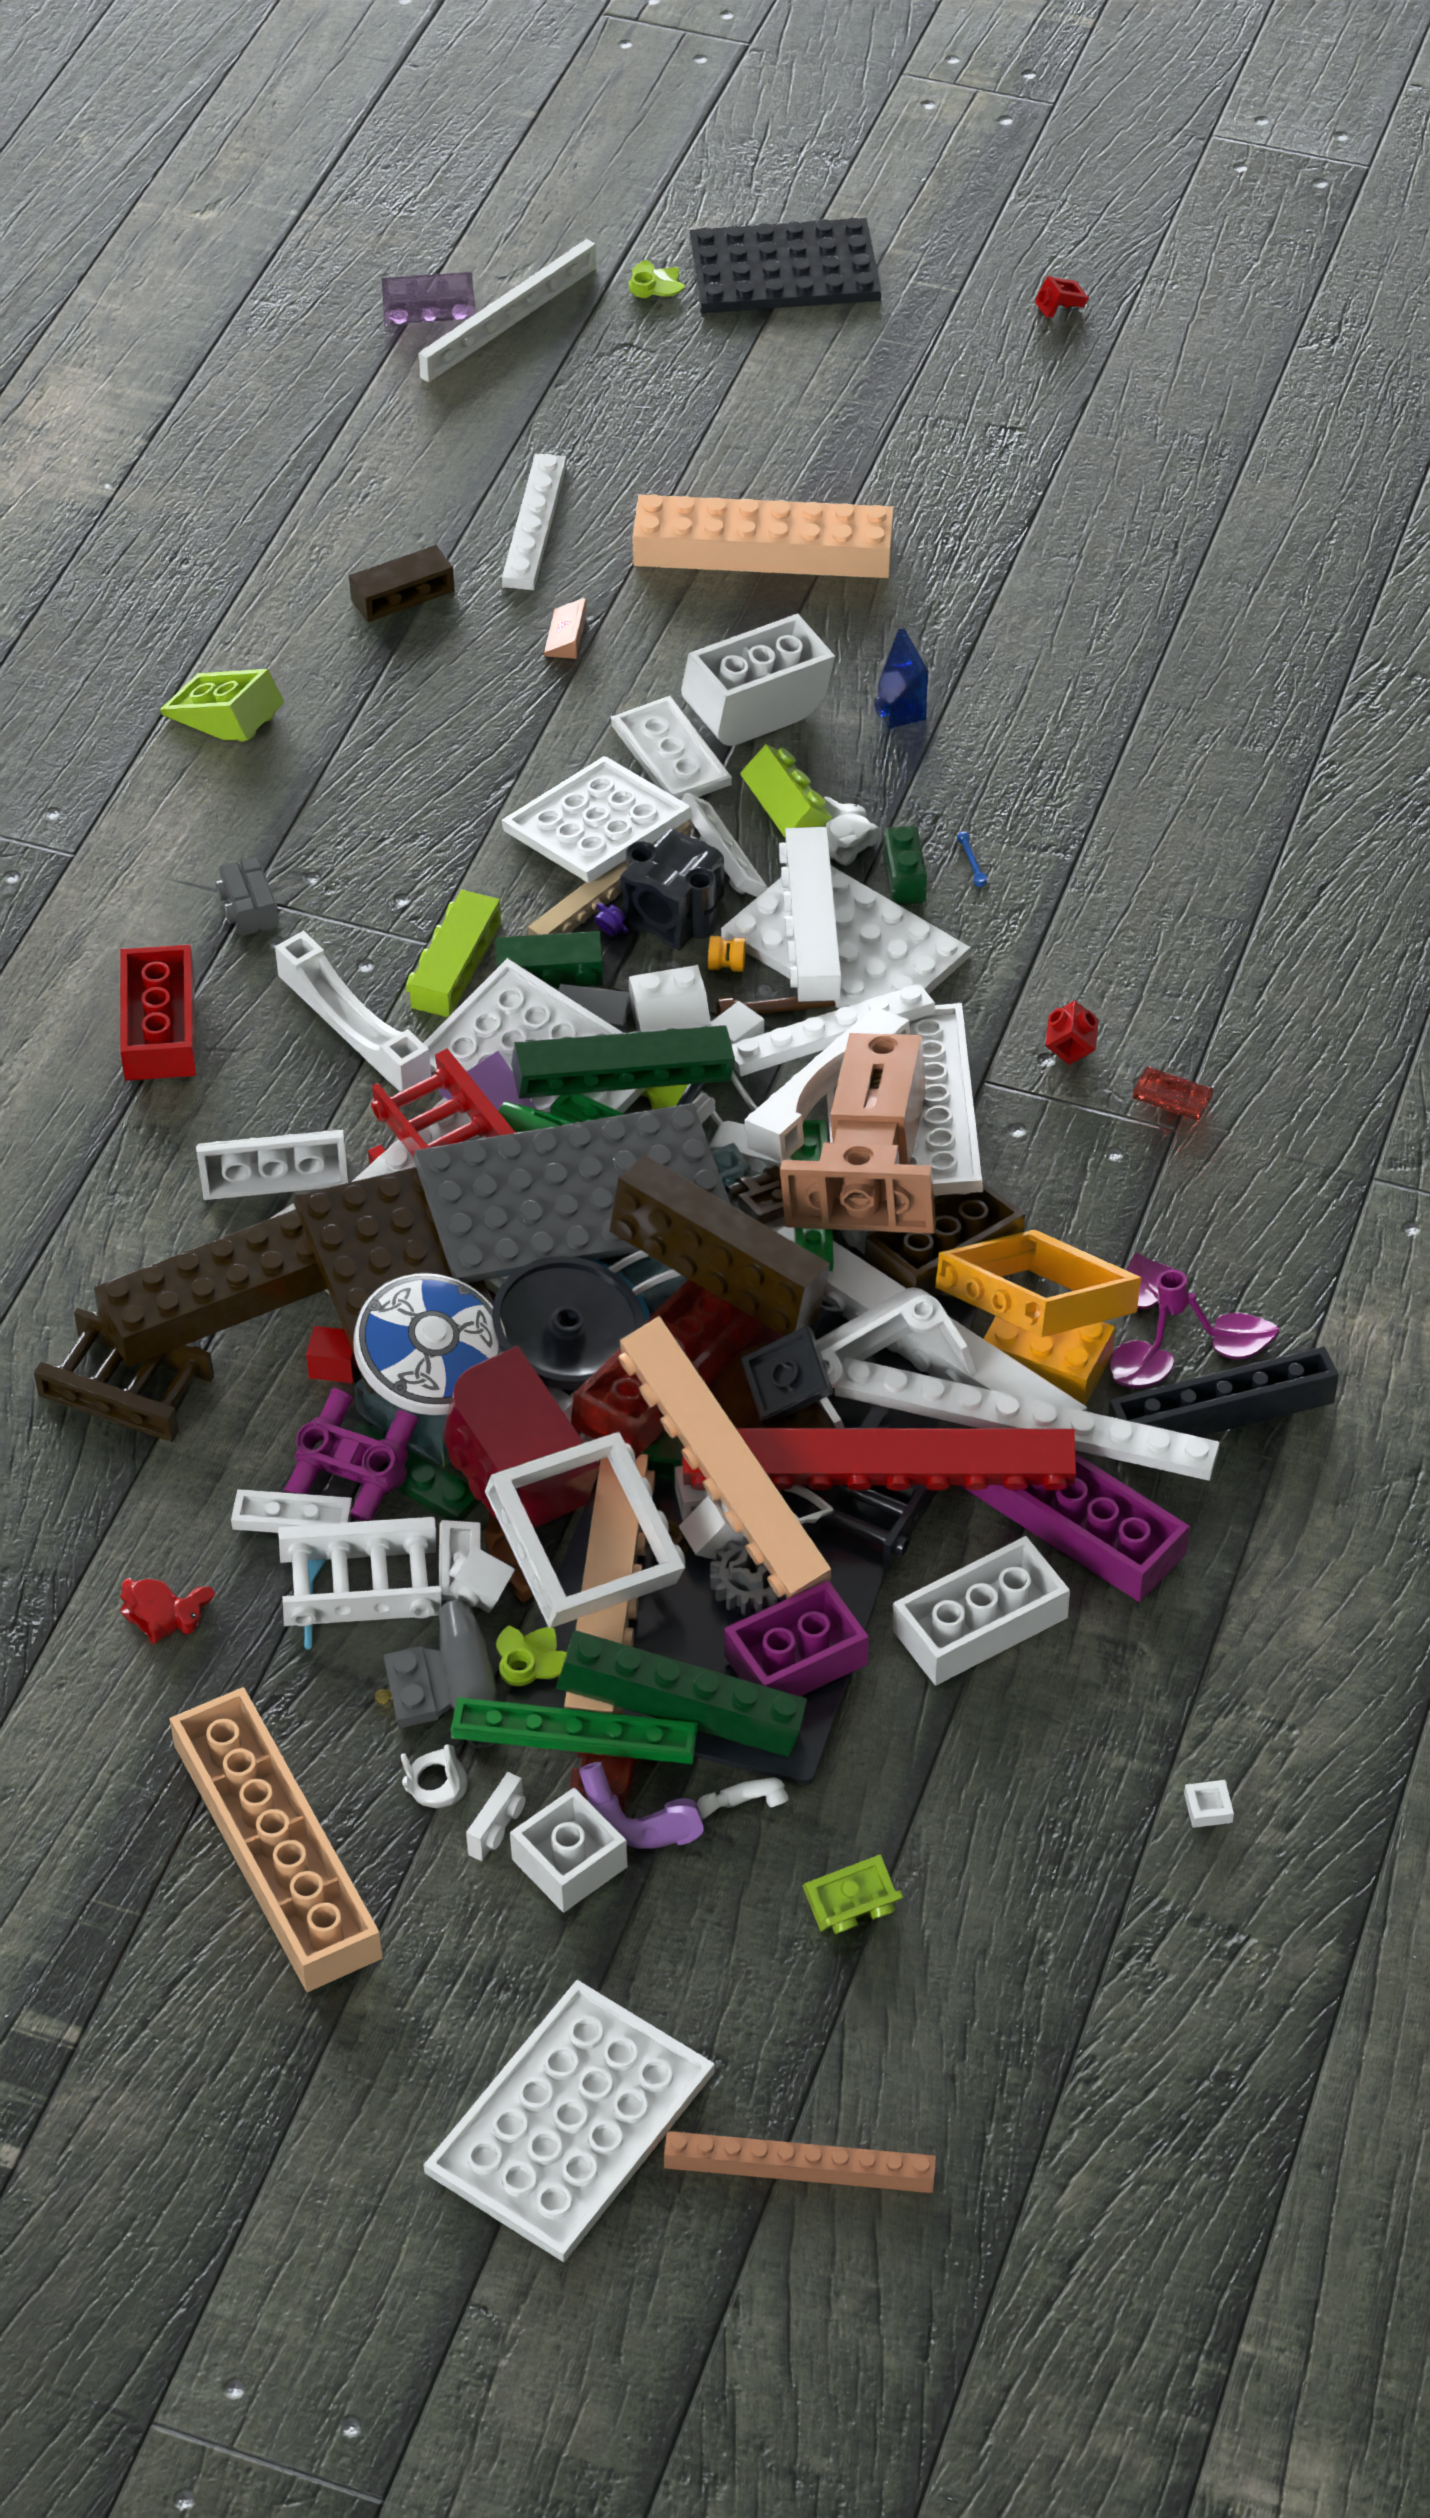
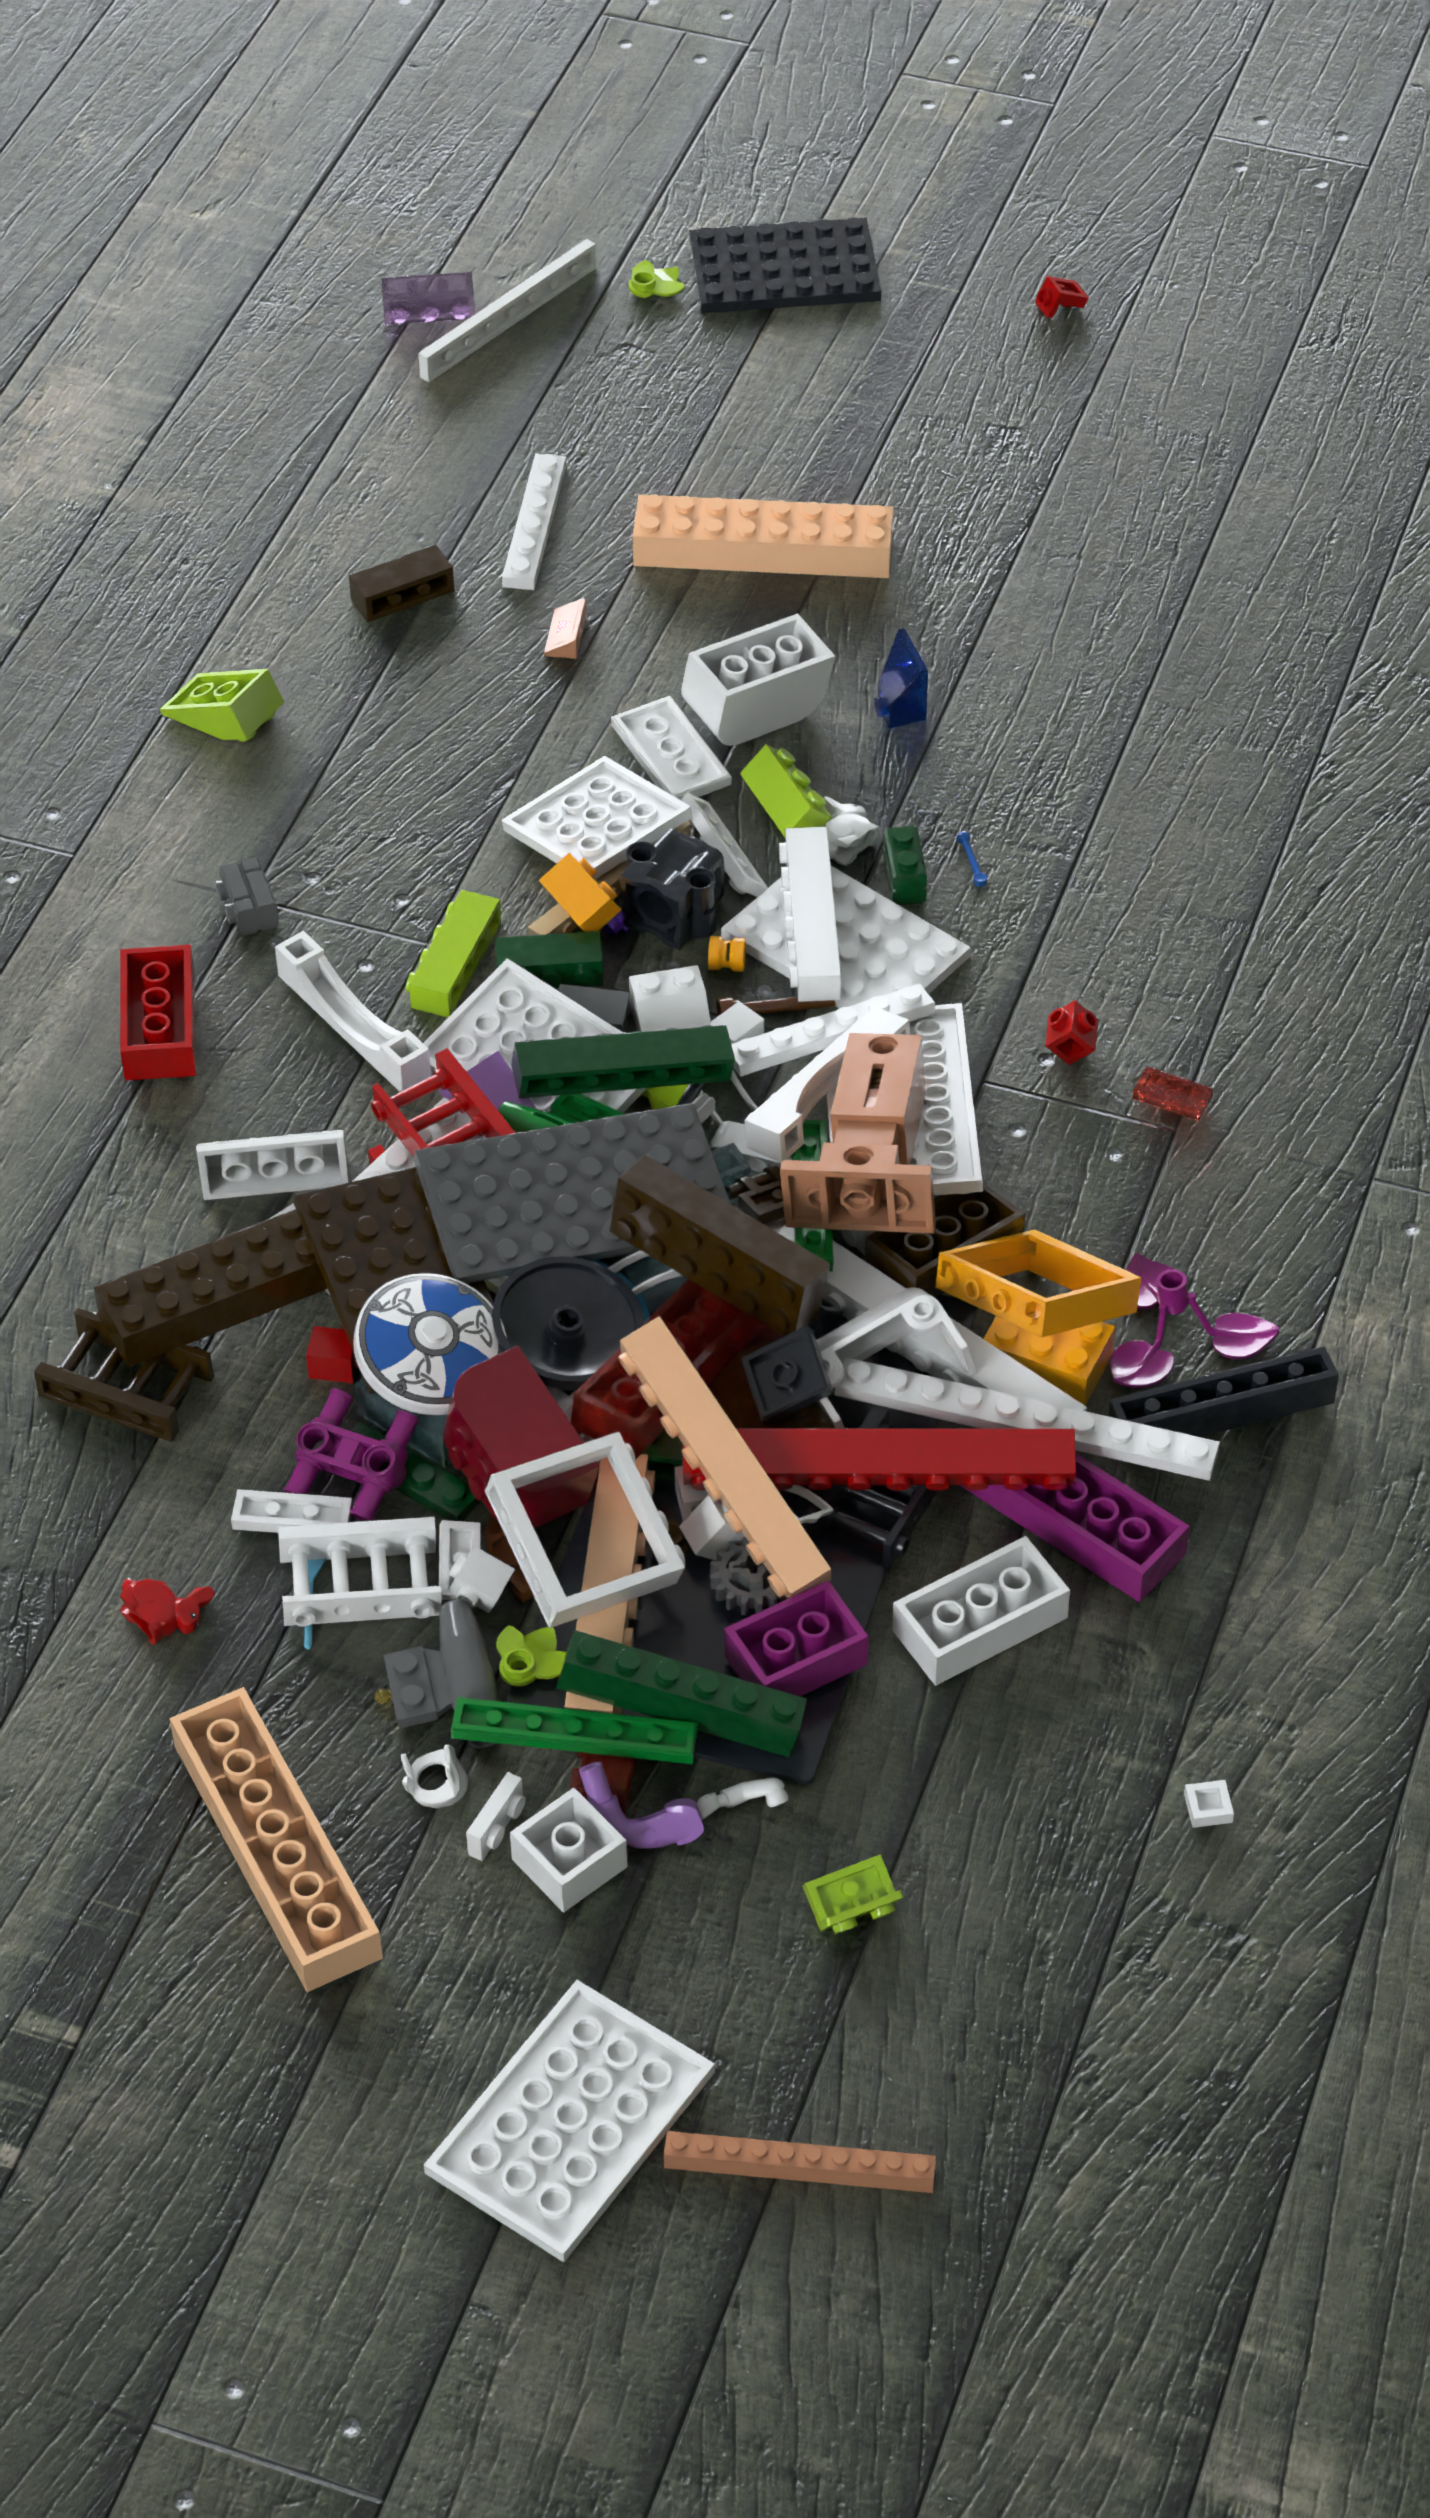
(580, 894): none -> light orange brick

